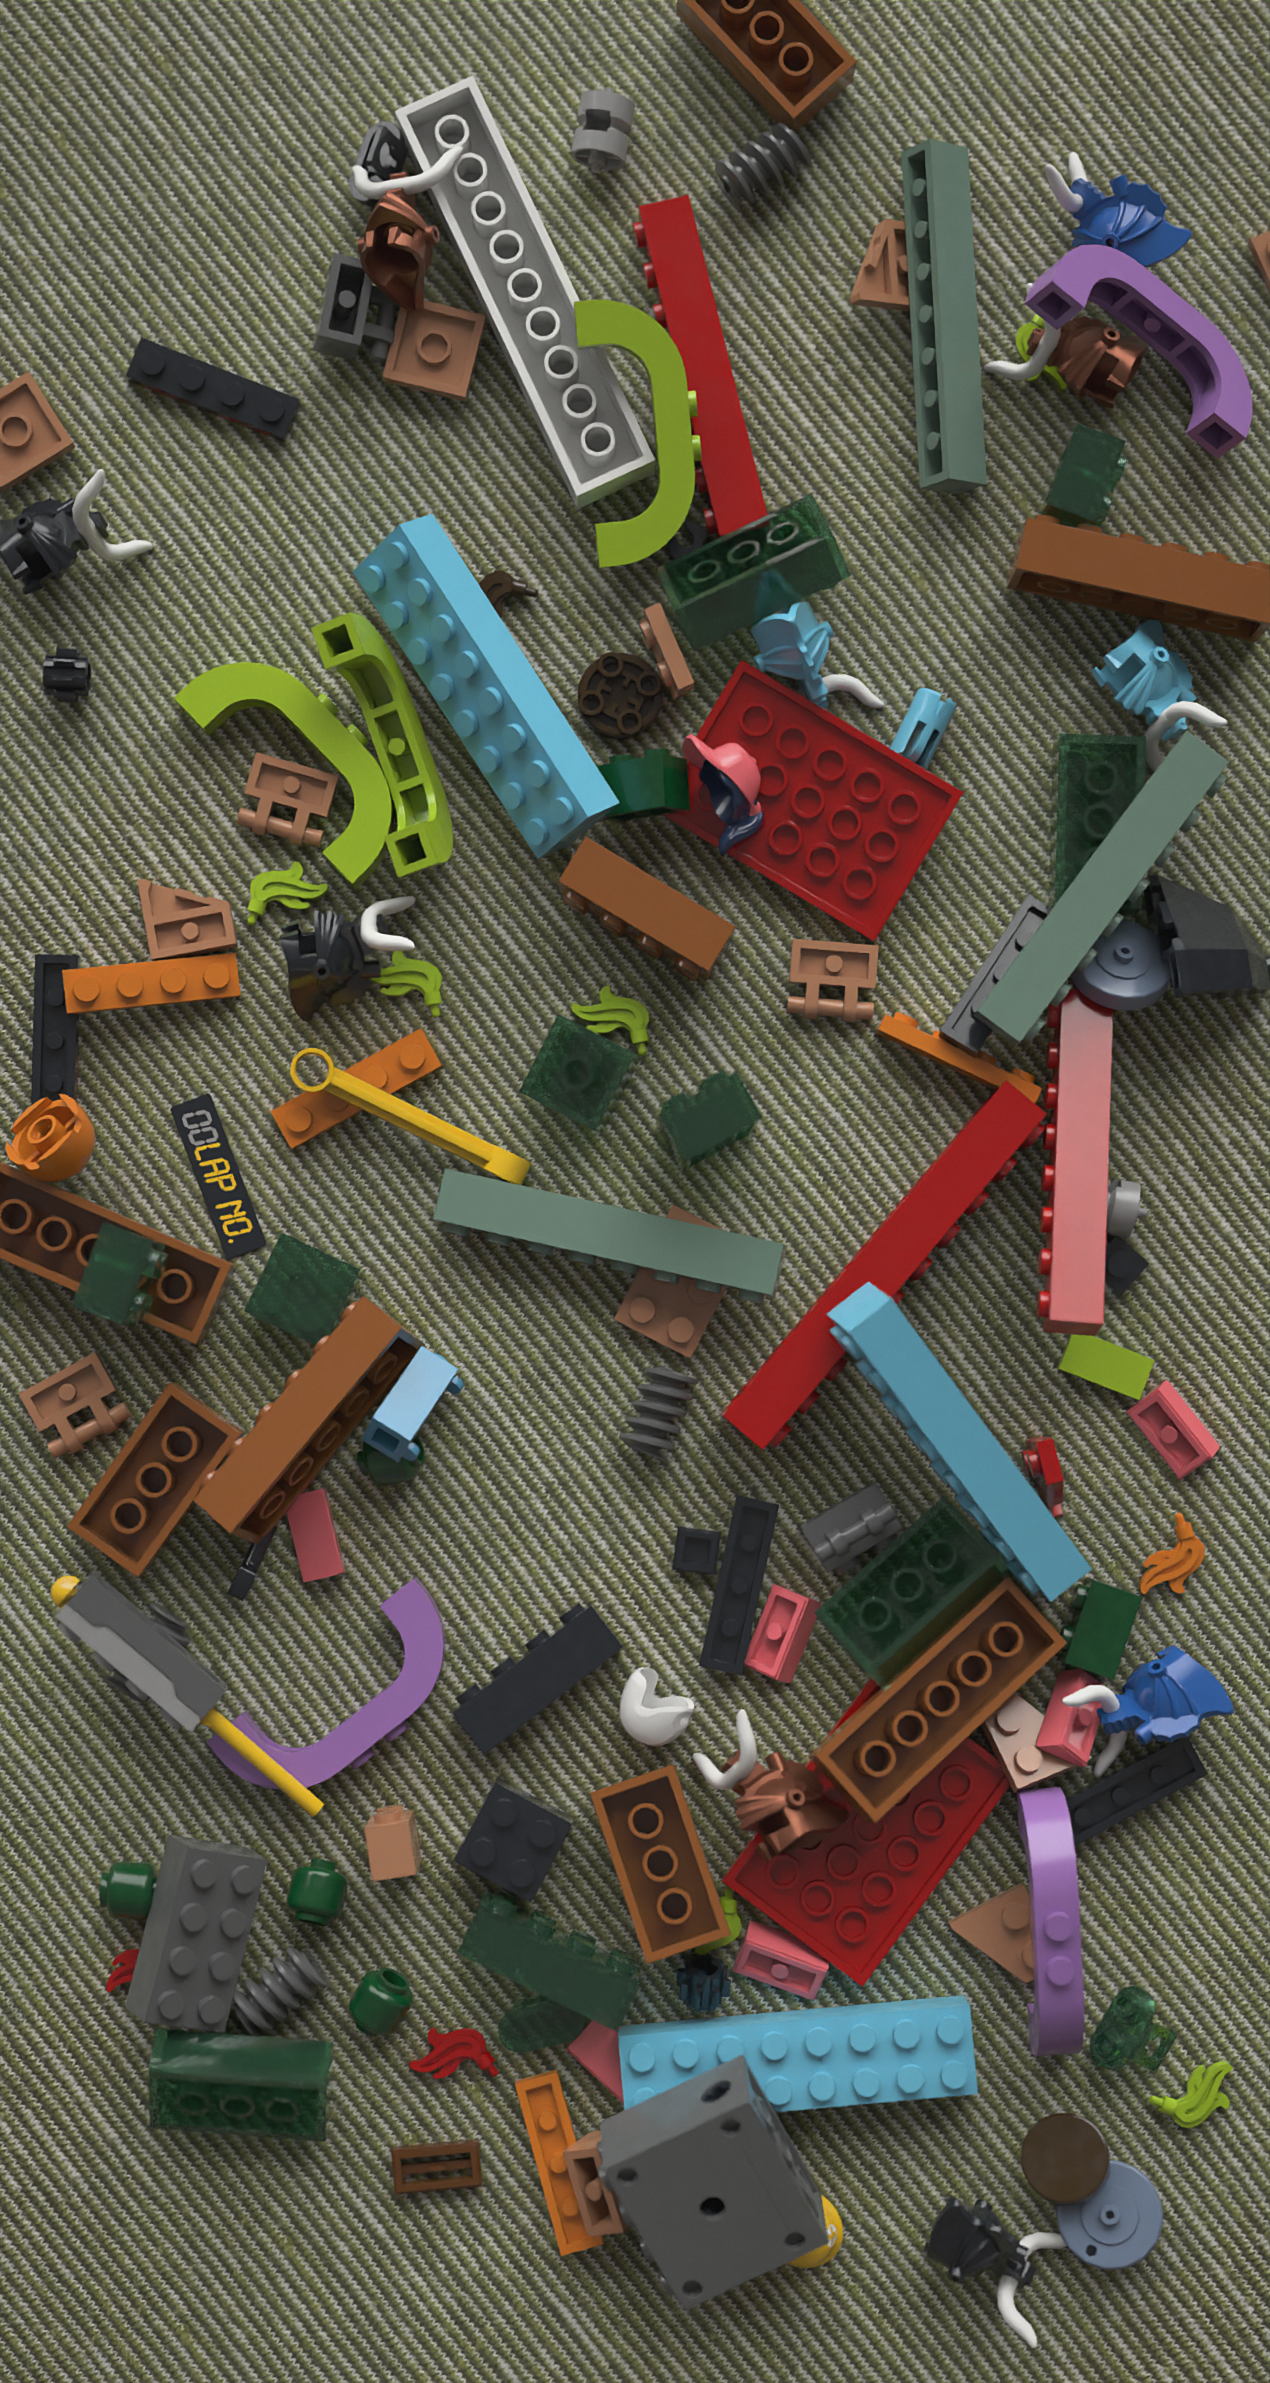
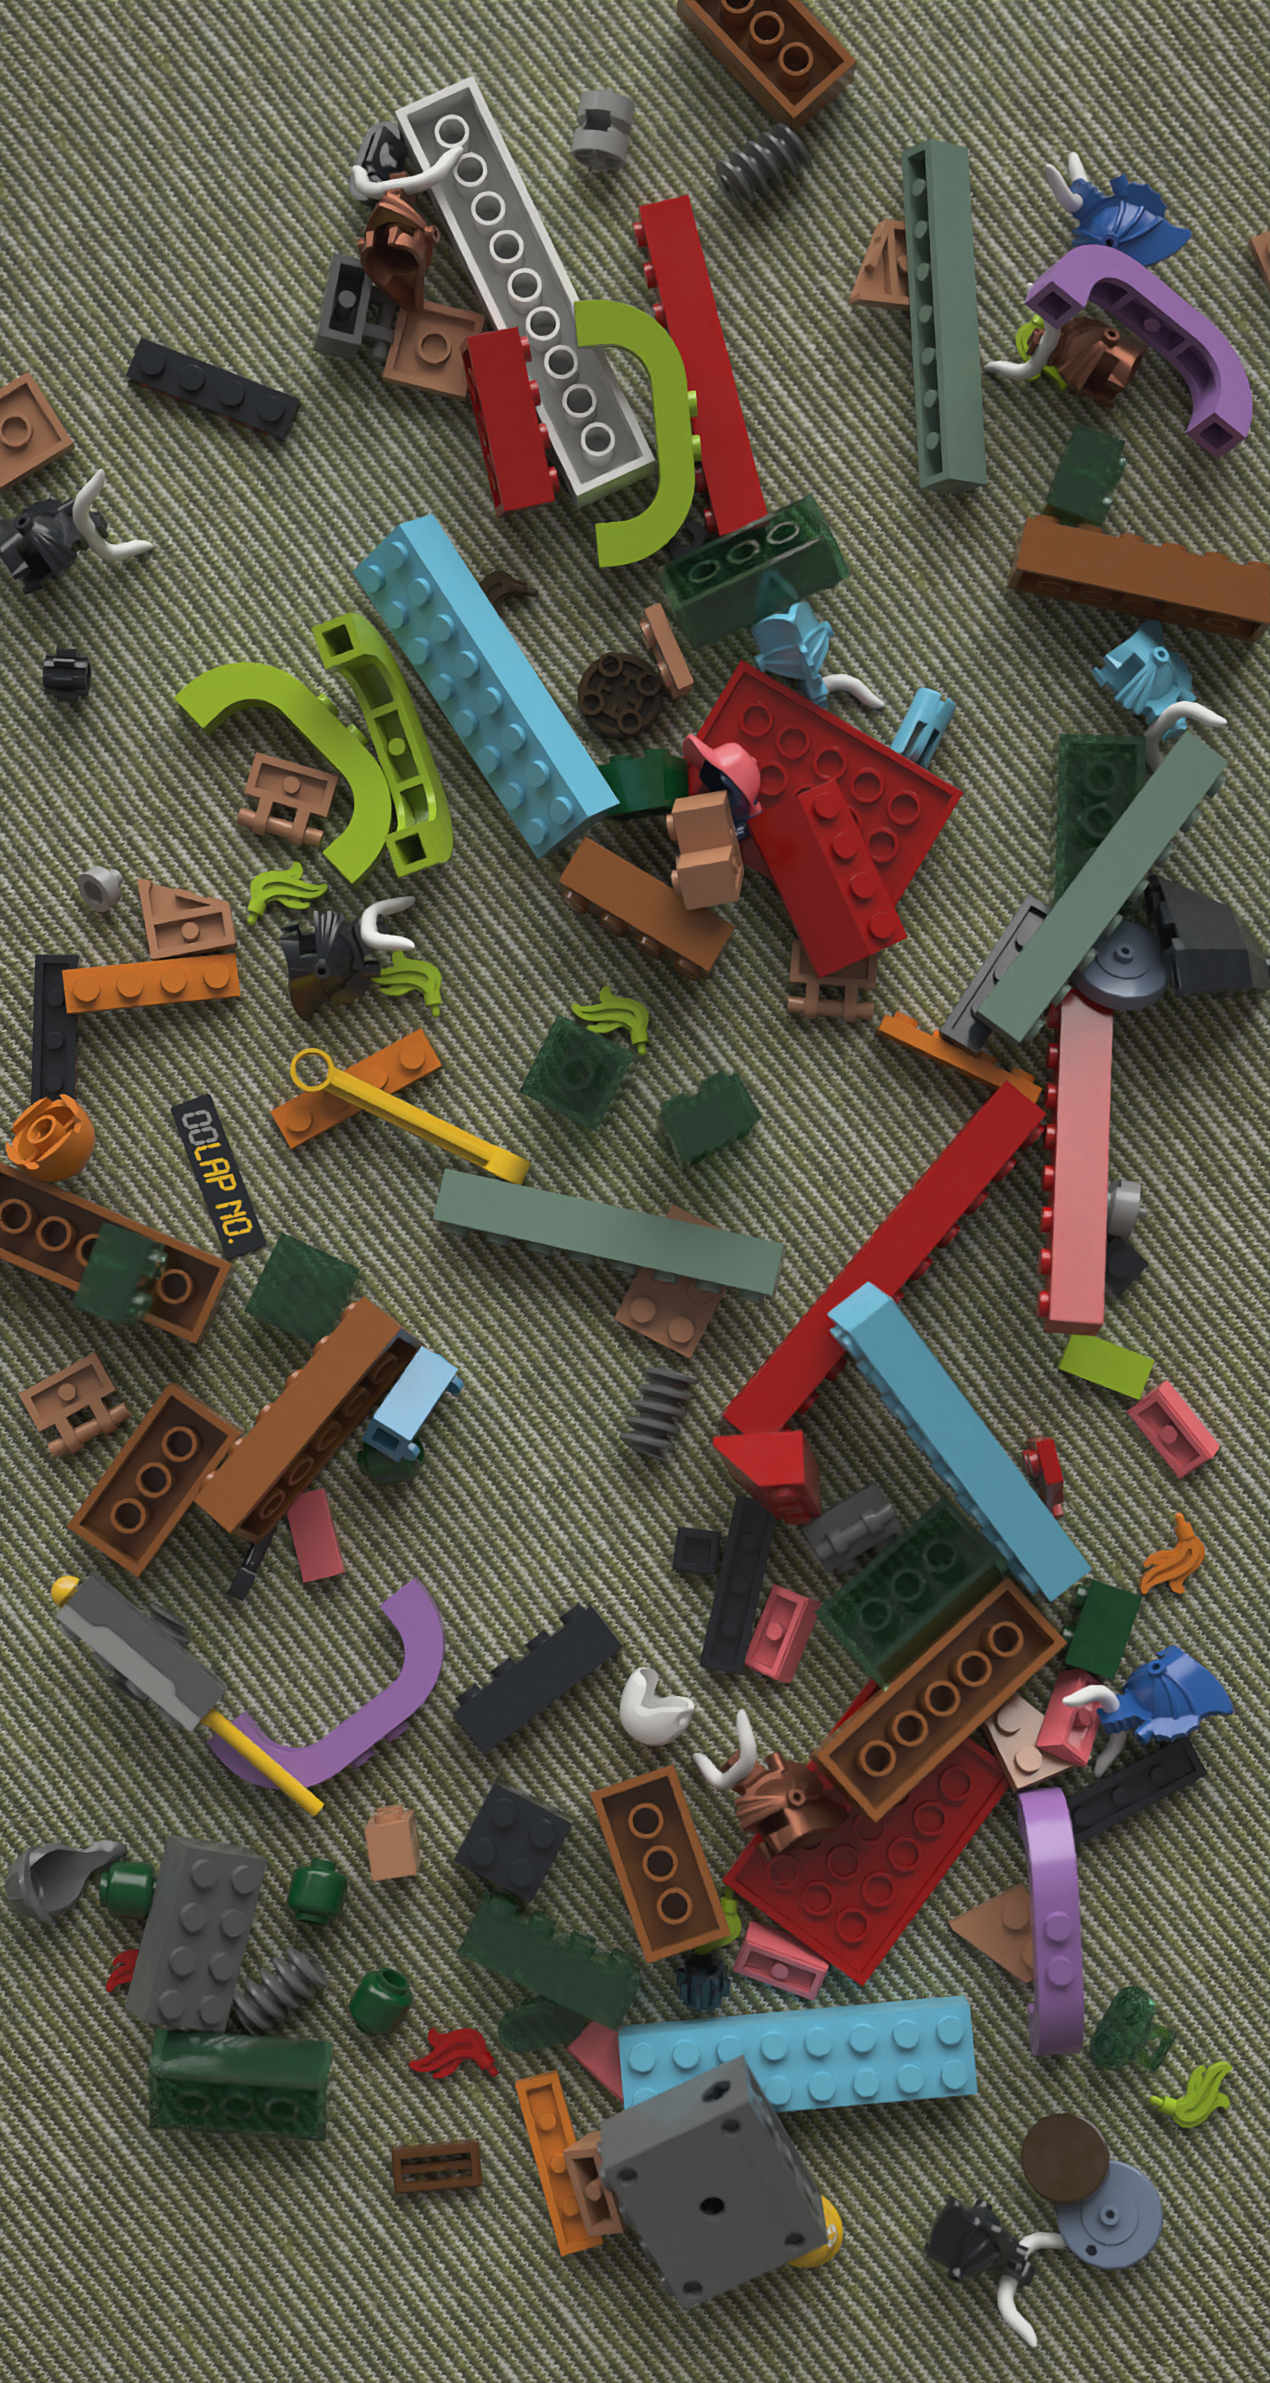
(53, 1877): none -> dark grey piece
(100, 888): none -> light grey tile
(508, 421): none -> red slope
(710, 856): none -> nougat brick
(776, 1472): none -> red slope
(826, 878): none -> red slope

